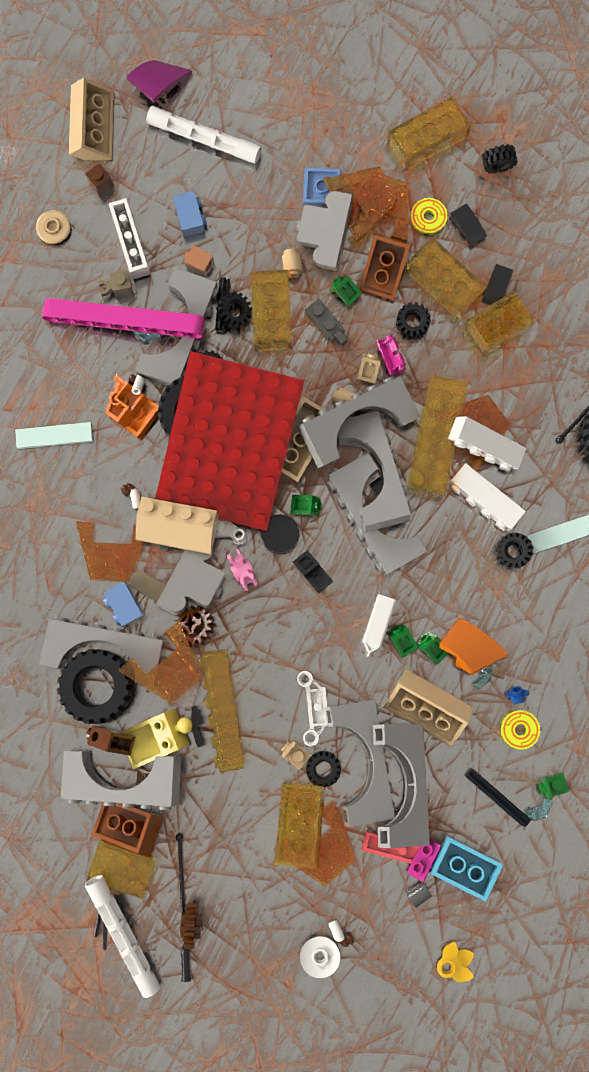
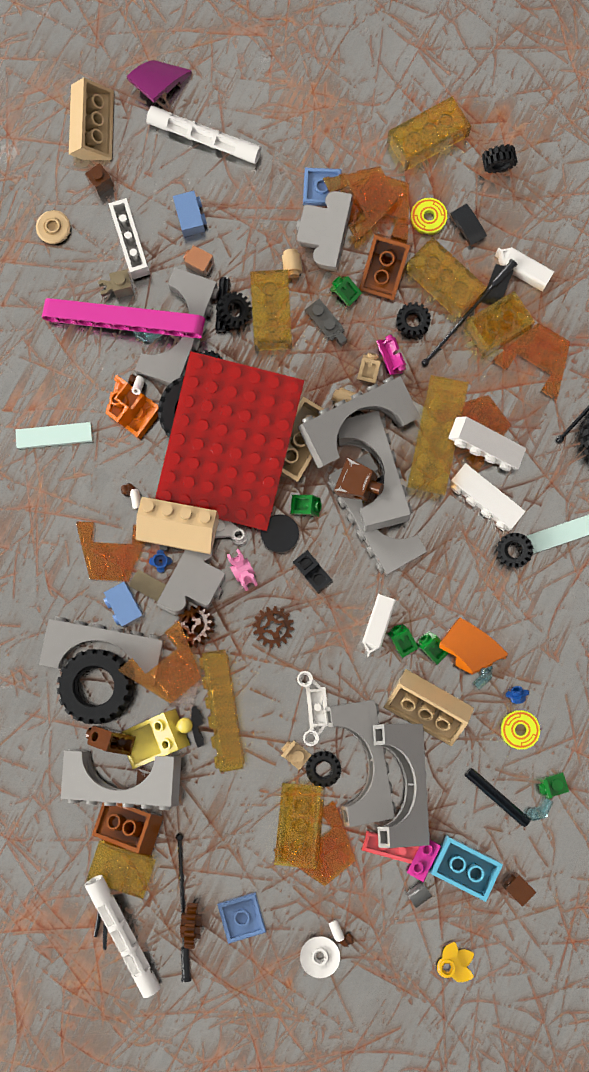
(165, 561): none -> blue plate
(241, 917): none -> medium blue tile
(261, 630): none -> reddish brown gear
(357, 481): none -> reddish brown torso
(496, 281): none -> black piece
(518, 888): none -> reddish brown brick
(527, 268): none -> white piece
(542, 349): none -> clear orange wing

